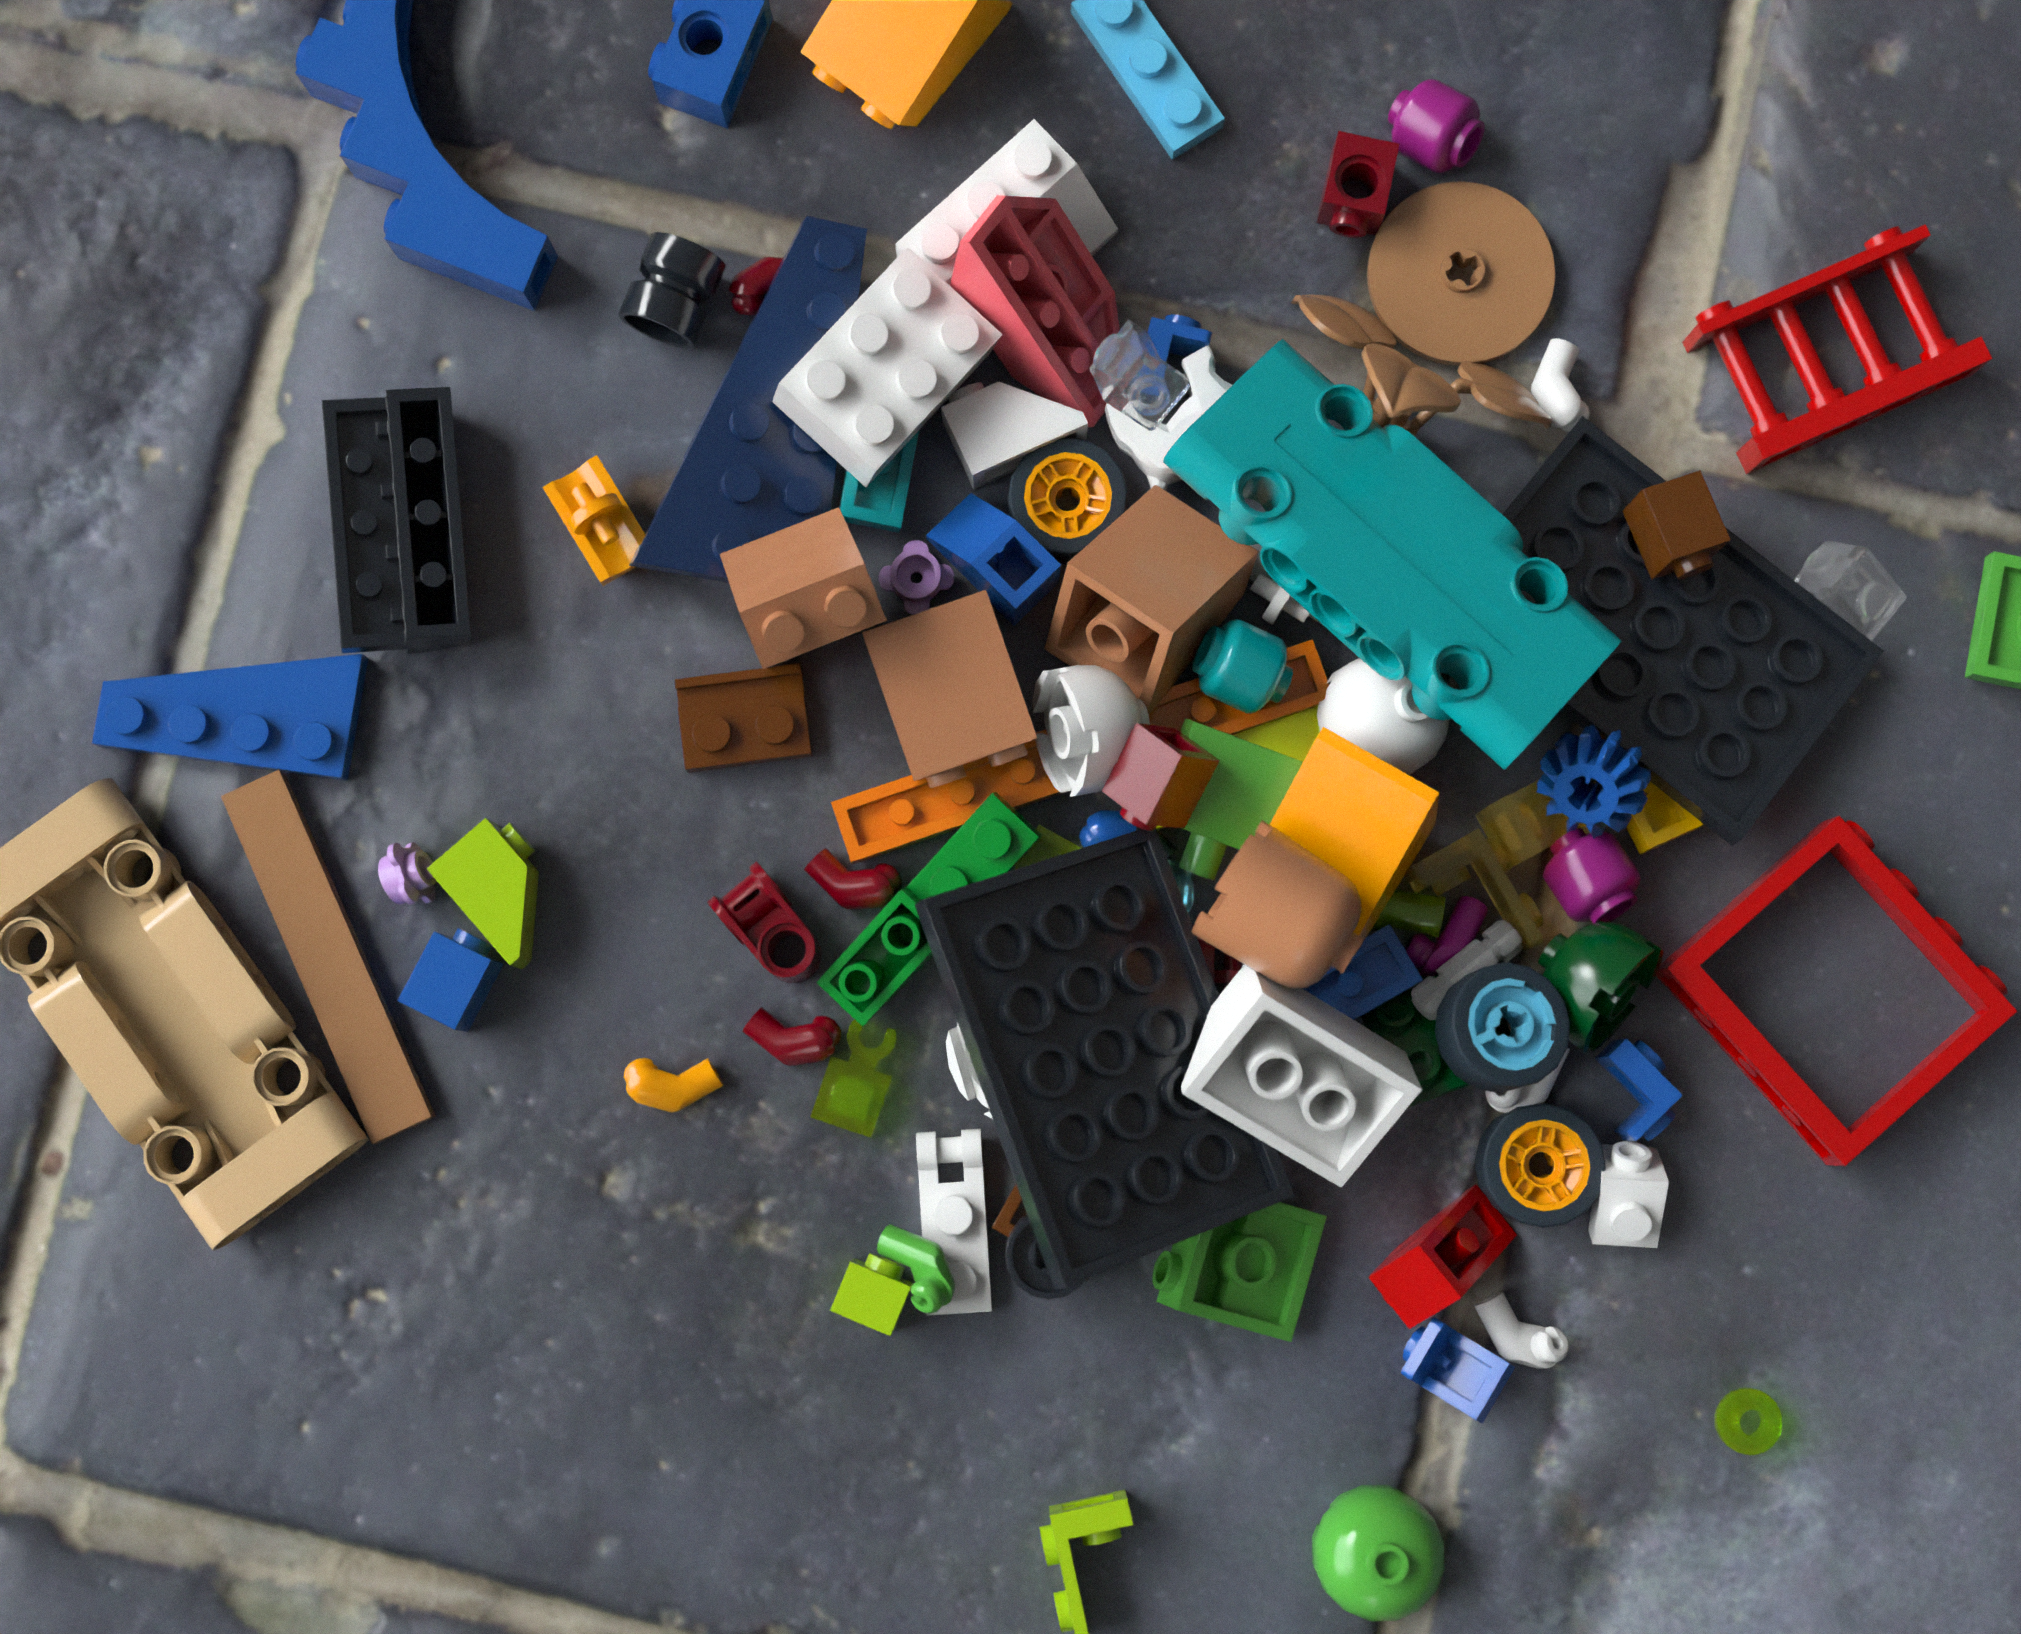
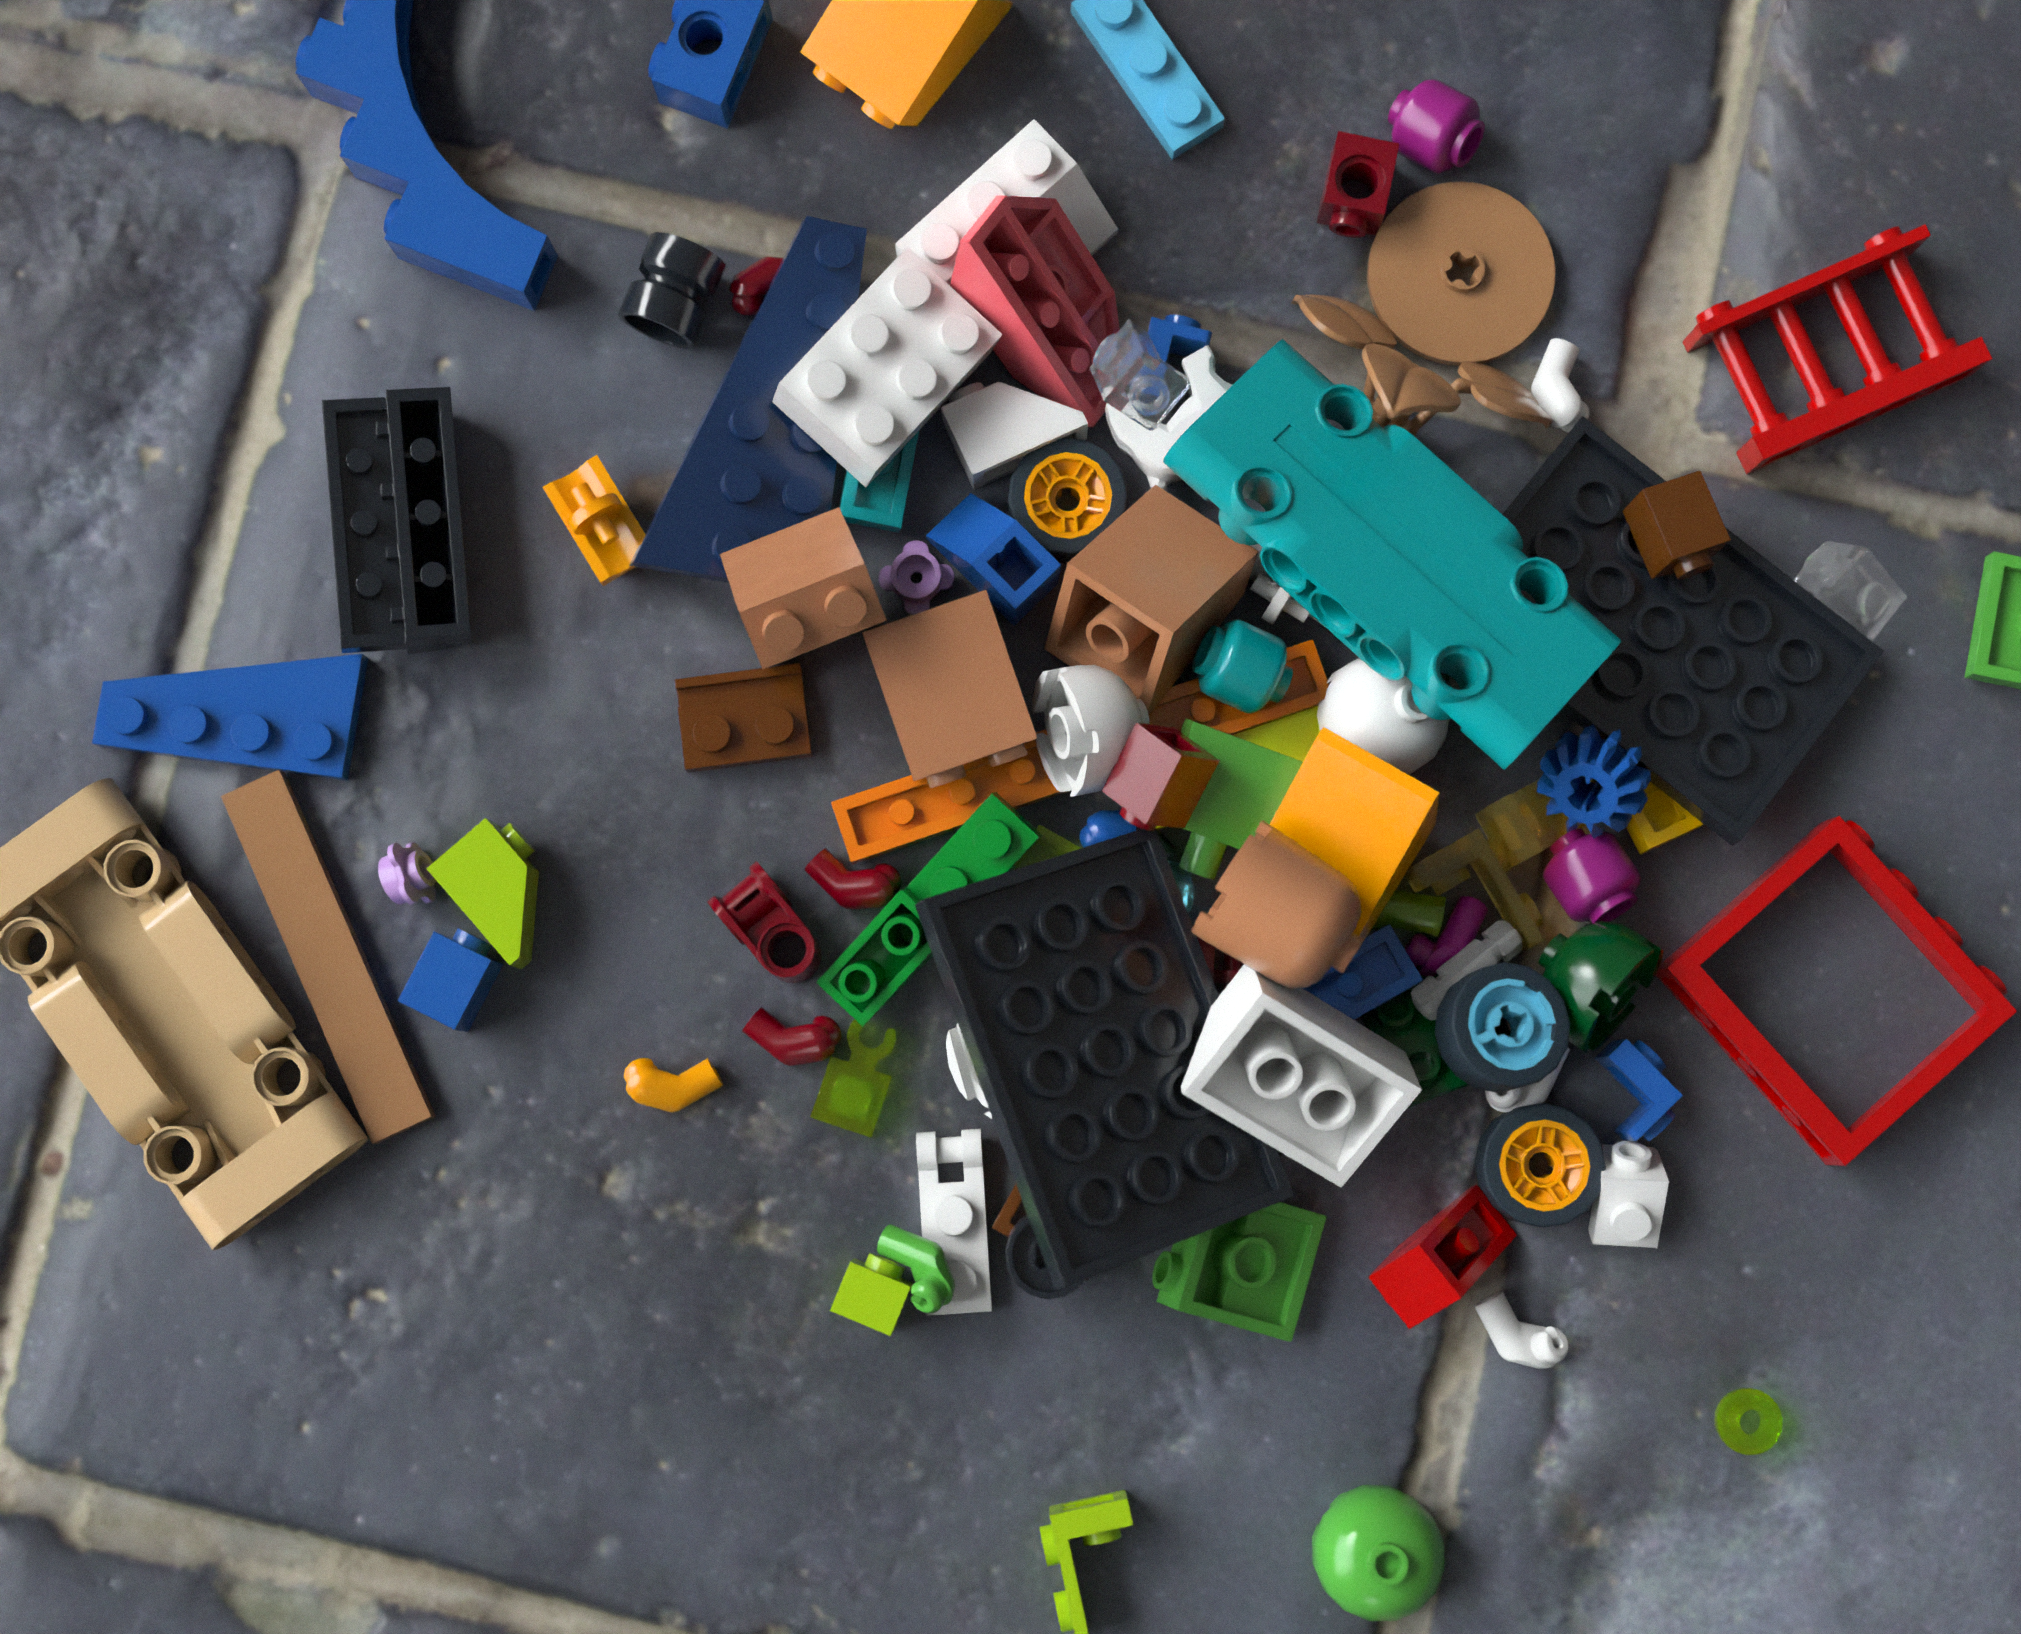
(1455, 1369): bracket -> none

